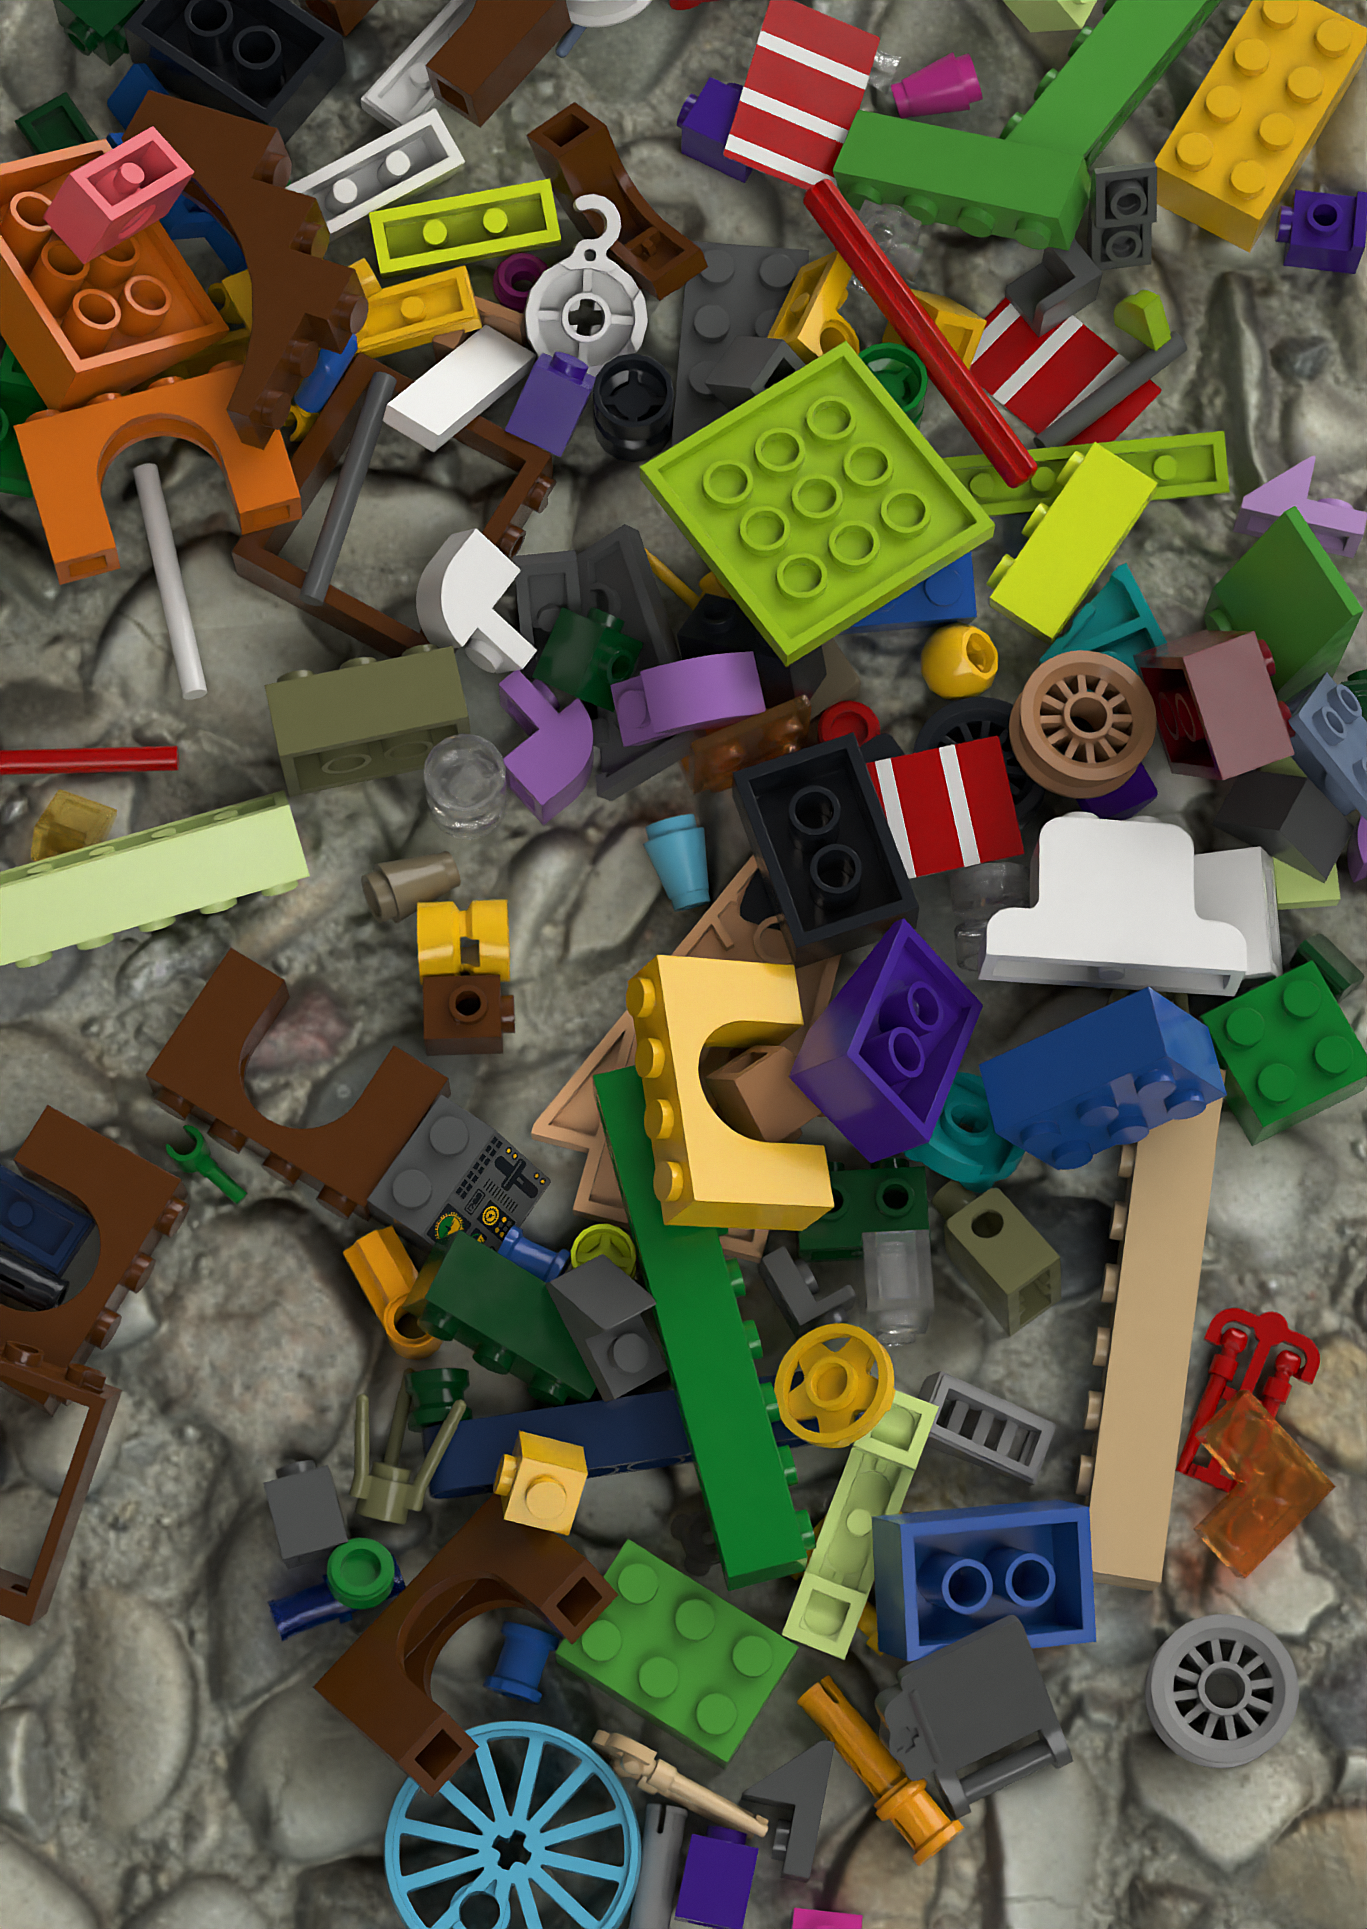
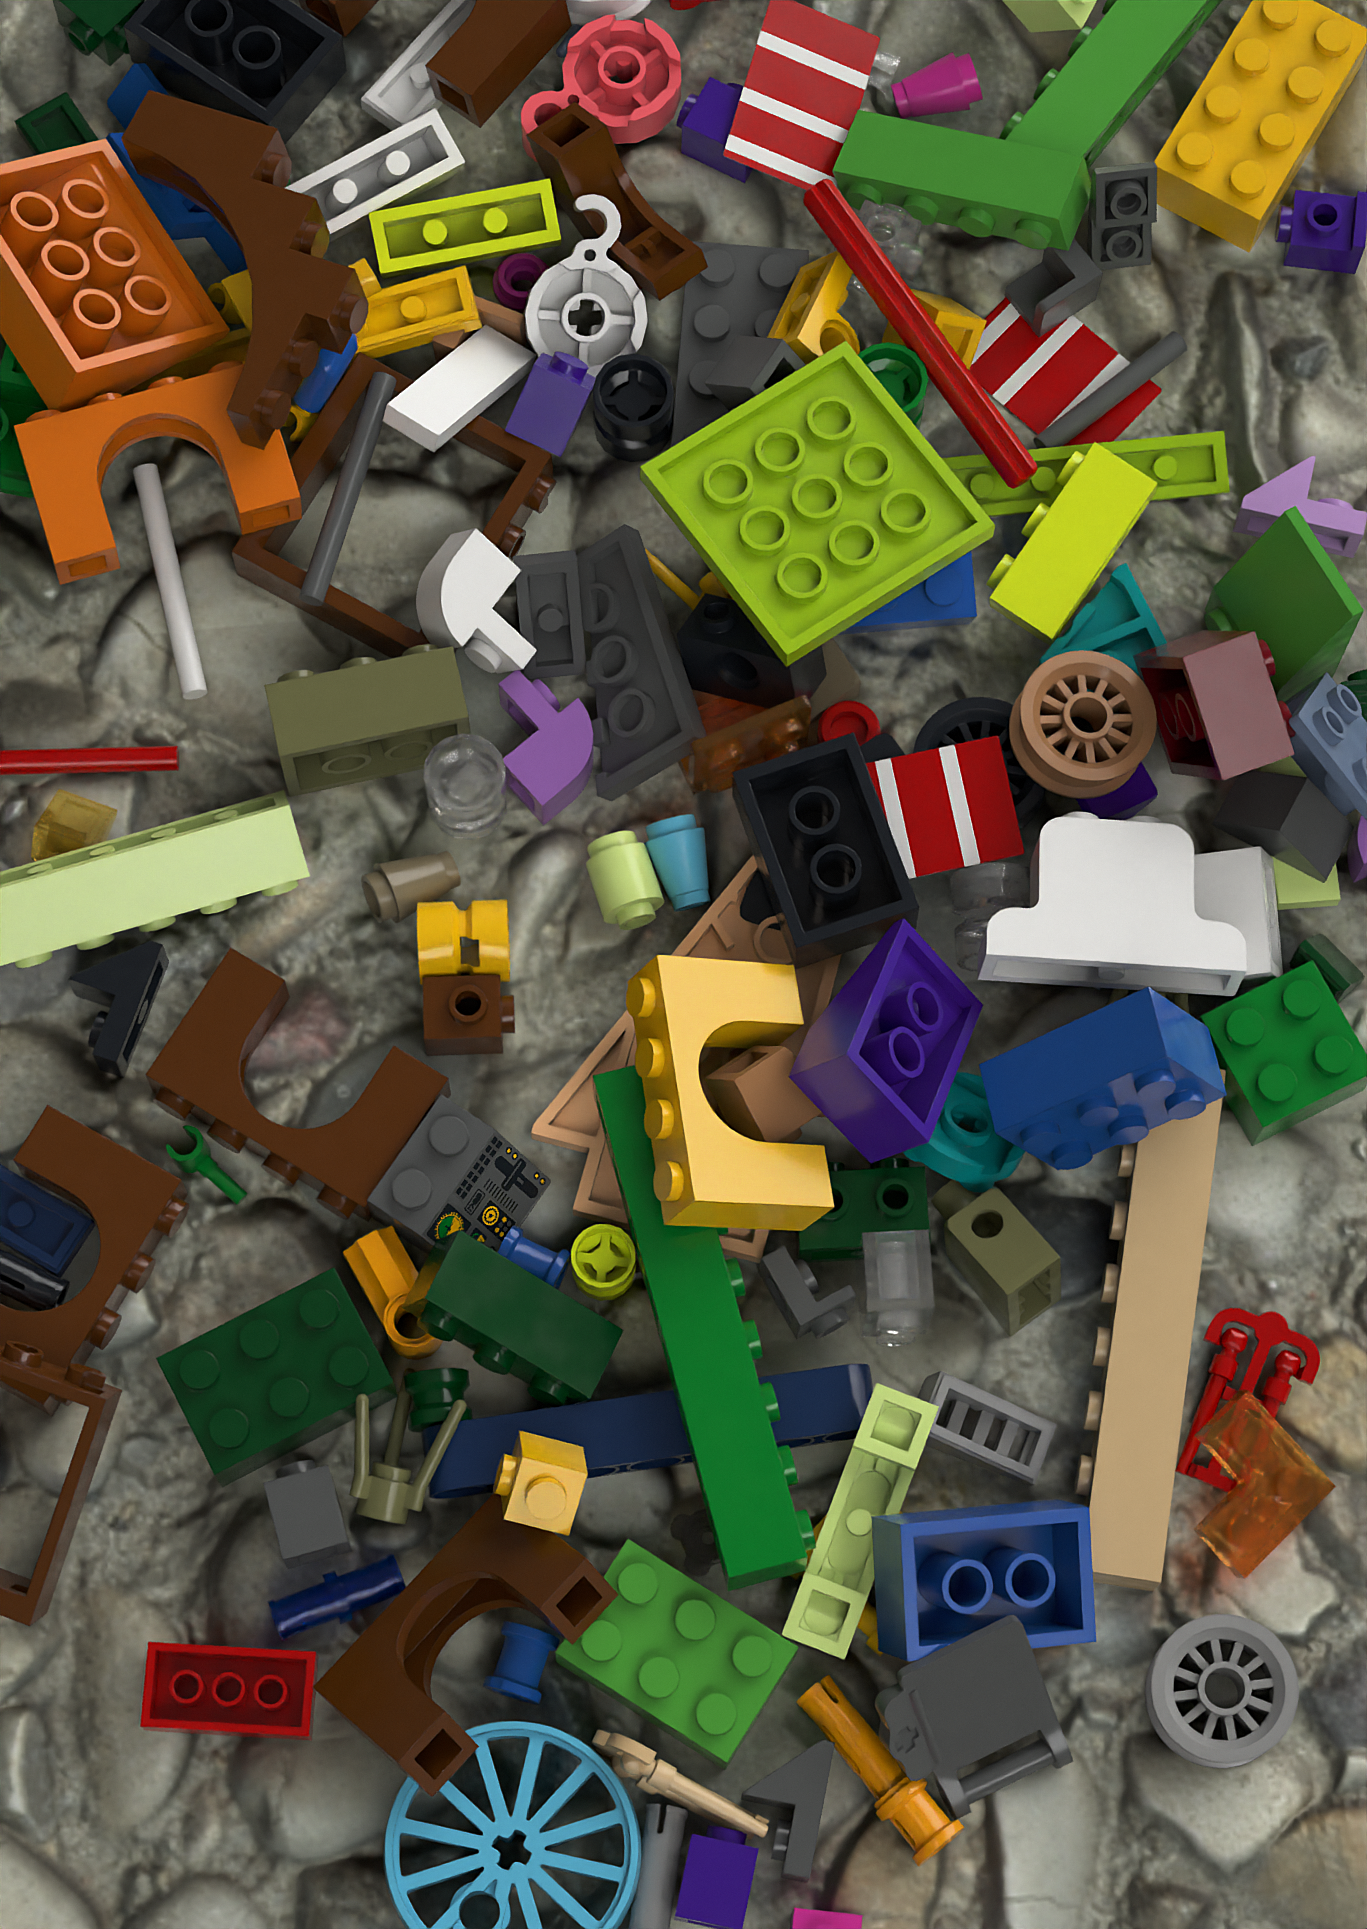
(118, 194): coral brick -> none
(128, 988): none -> black slope
(229, 1691): none -> red piece
(277, 1376): none -> dark green brick
(360, 1573): green tile -> none
(588, 656): dark green brick -> none
(601, 52): none -> coral piece
(605, 1322): dark grey slope -> none
(624, 880): none -> yellowish green brick
(688, 697): medium lavender brick -> none
(835, 1385): yellow wheel -> none
(959, 661): yellow piece -> none
(1143, 318): lime tile -> none

